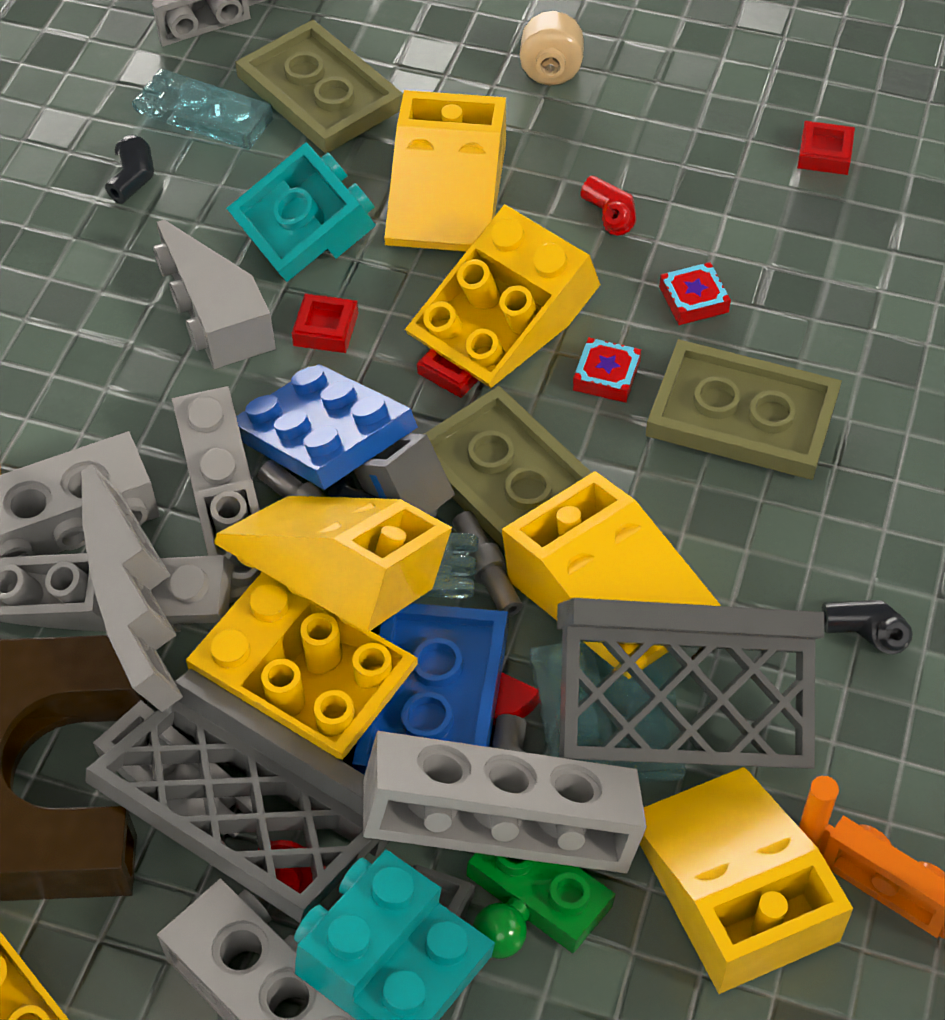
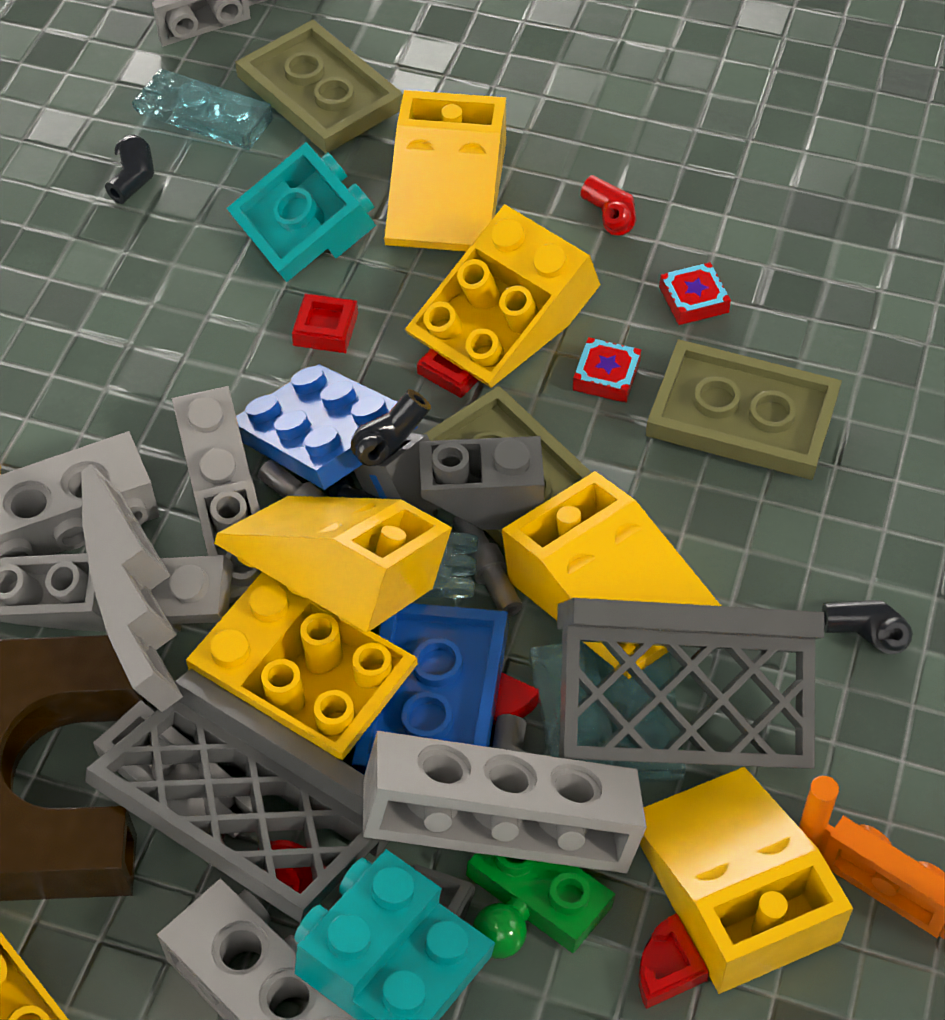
(221, 299): light grey slope -> none
(385, 434): none -> black arm
(483, 479): none -> dark grey slope
(553, 43): tan head -> none
(669, 963): none -> red tile
(826, 147): red tile -> none

